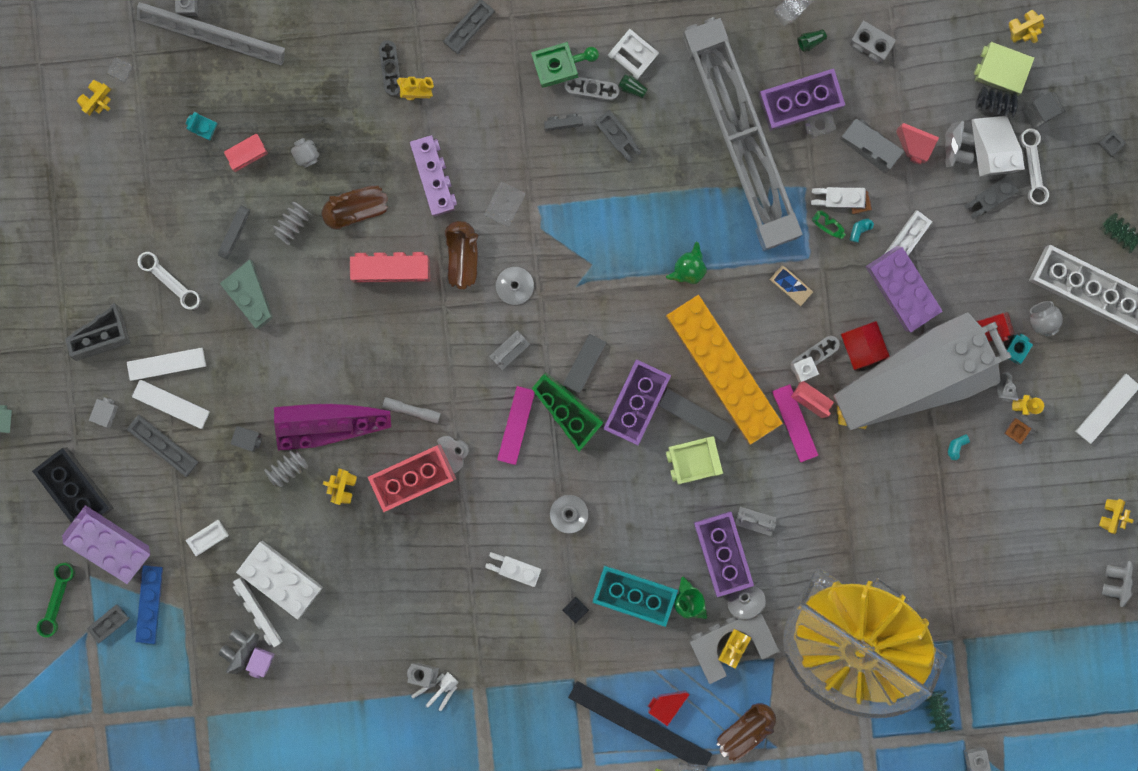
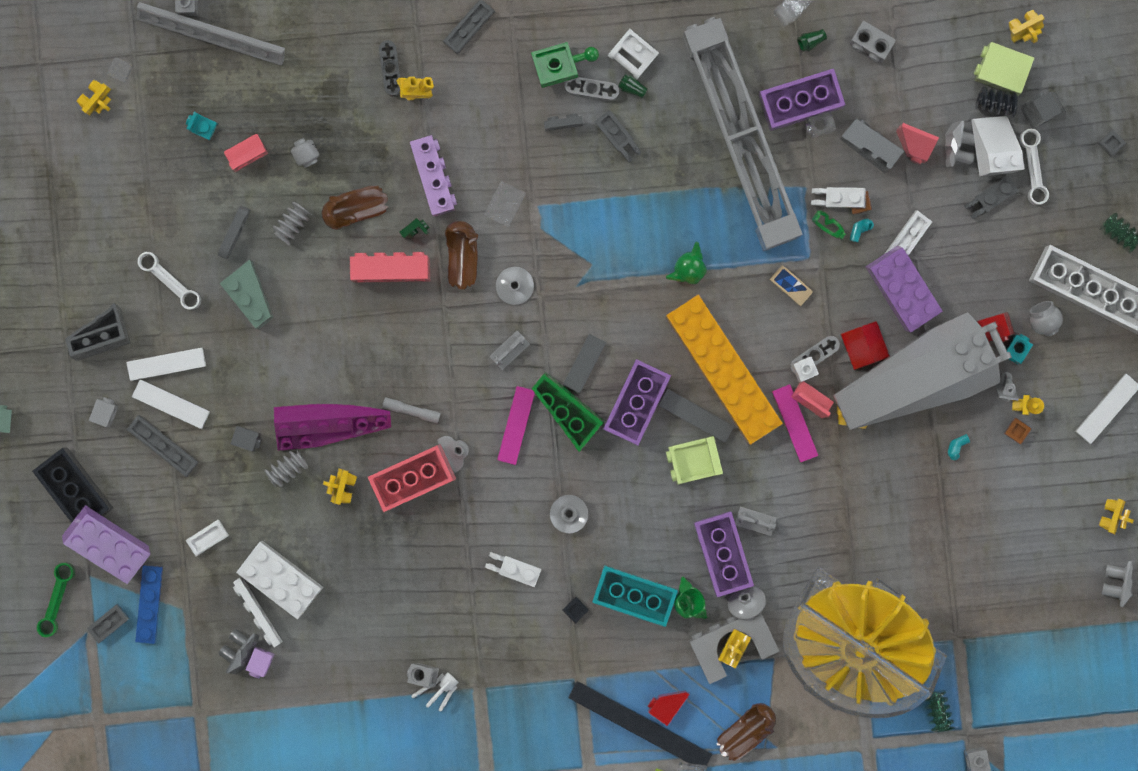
(411, 229): none -> dark green bracket

